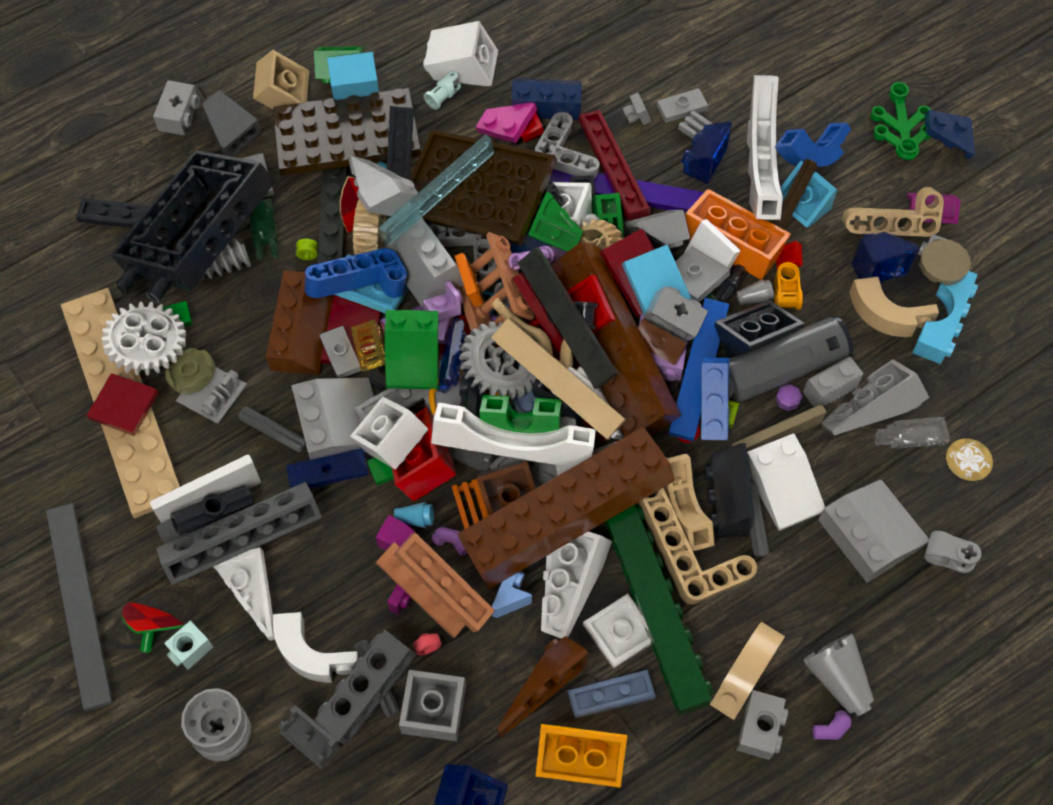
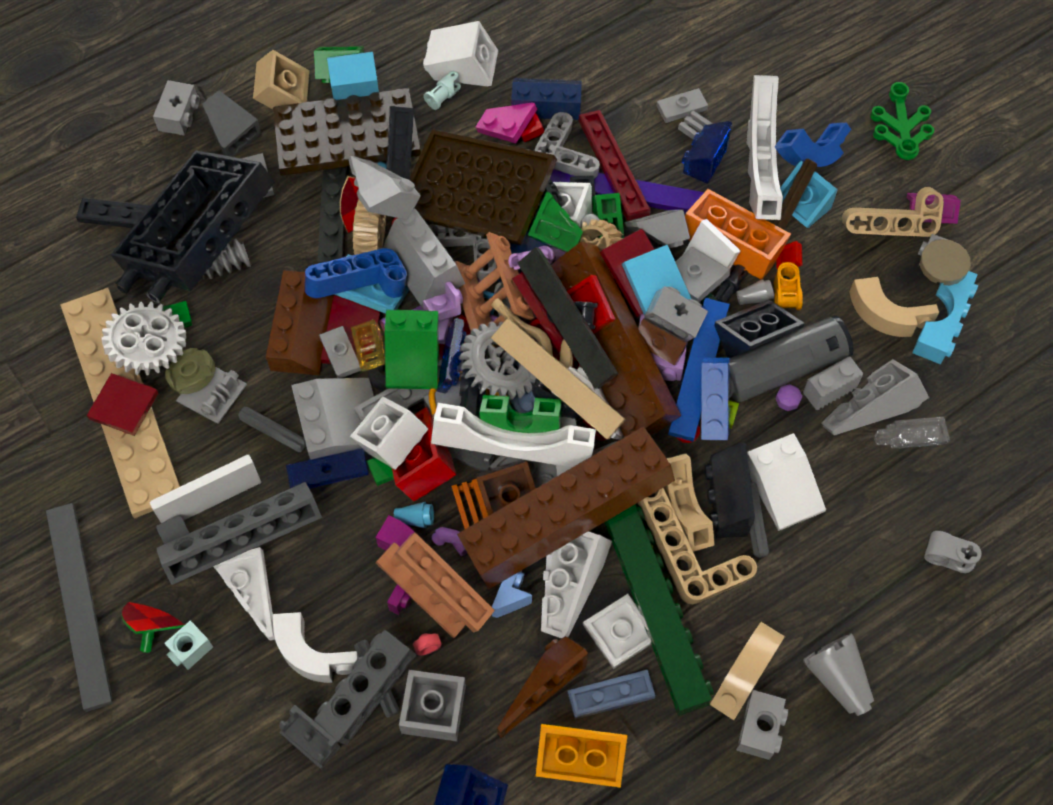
(198, 516): black piece -> none
(211, 711): light grey wheel -> none
(264, 228): clear green hinge -> none
(307, 249): lime bush -> none
(436, 190): clear light blue tile -> none
(469, 280): orange tile -> none
(637, 110): light grey tile -> none
(787, 427): dark tan tile -> none
(835, 729): medium lavender arm -> none
(872, 529): light grey slope -> none
(883, 256): clear blue slope -> none
(951, 131): dark blue wing -> none
(969, 459): pearl gold sticker -> none

